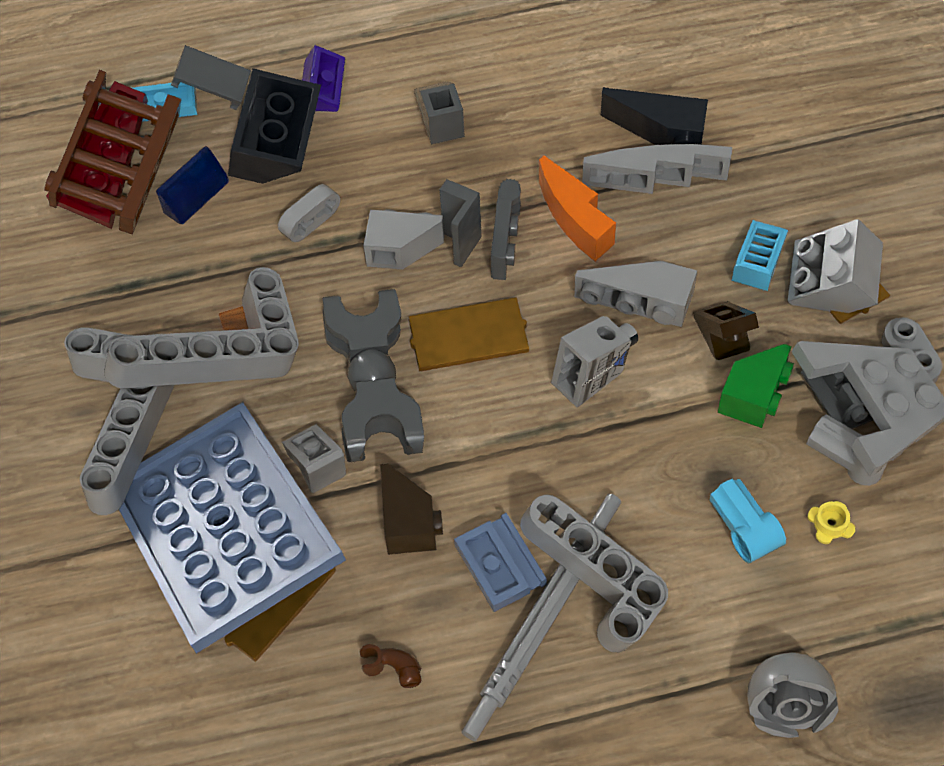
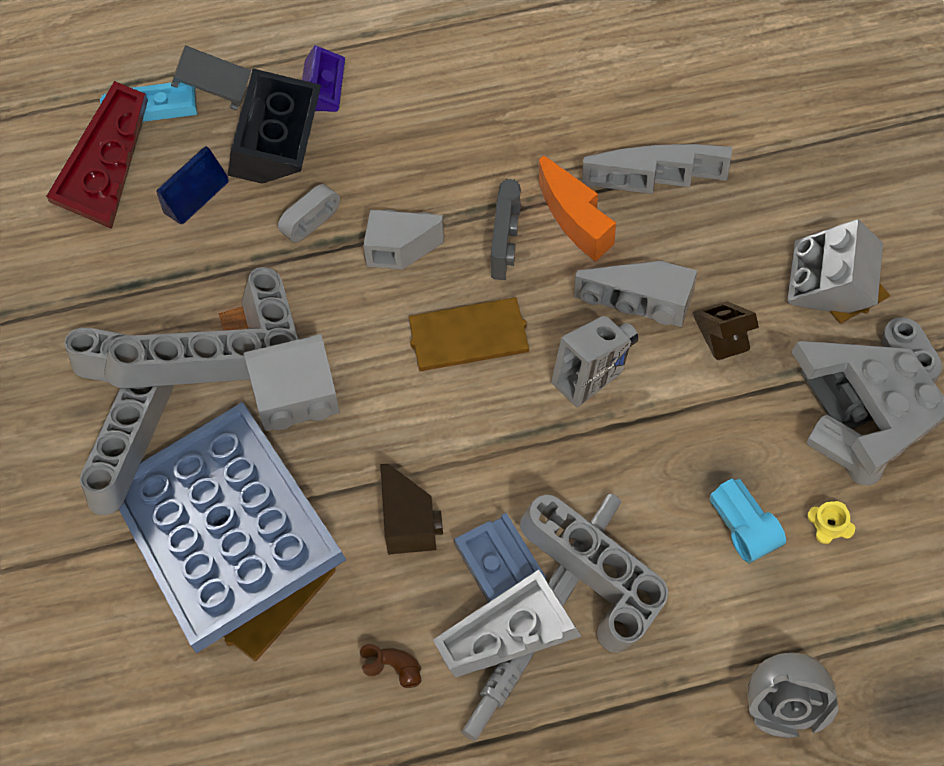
(138, 177): reddish brown fence -> none
(292, 383): none -> light grey slope
(317, 457): light grey slope -> none
(372, 375): dark grey piece -> none
(441, 111): dark grey slope -> none
(461, 218): dark grey panel -> none
(507, 627): none -> light grey wing
(655, 116): black slope -> none
(753, 274): medium azure slope -> none
(753, 385): green slope -> none

